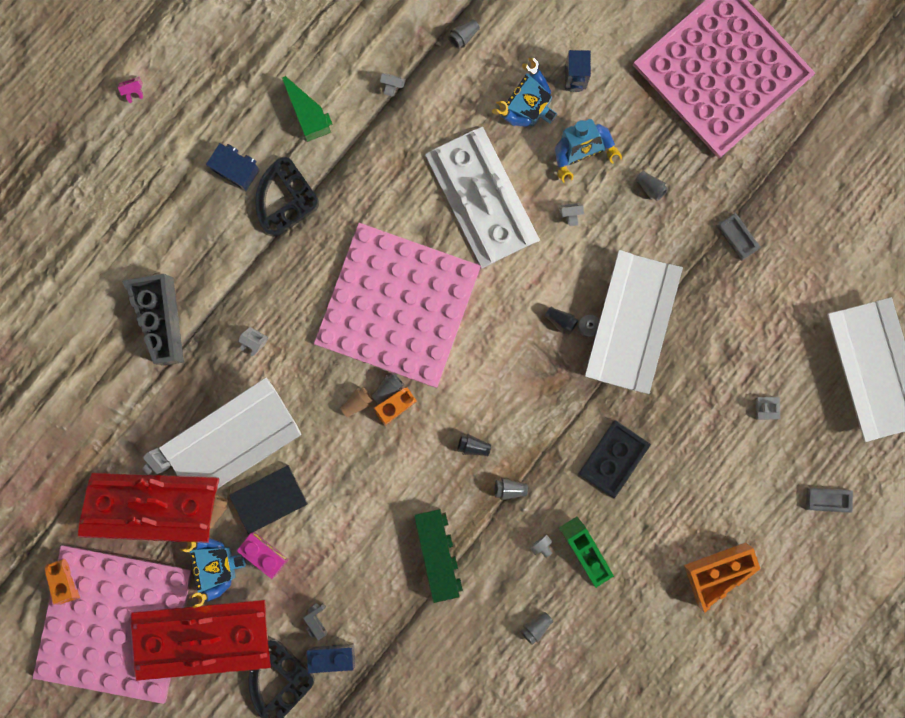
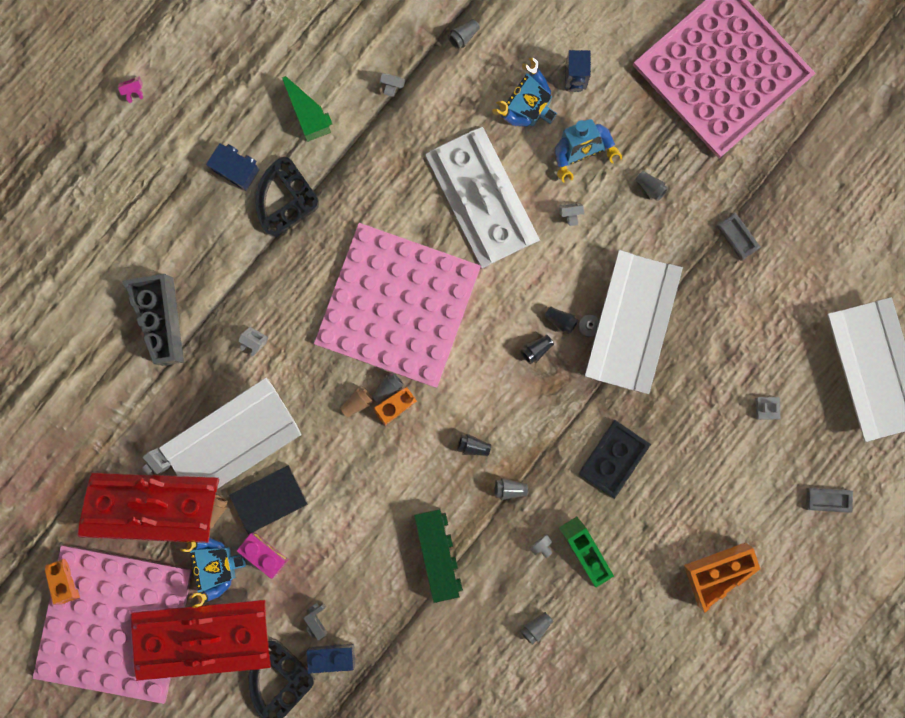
(536, 349): none -> black cone

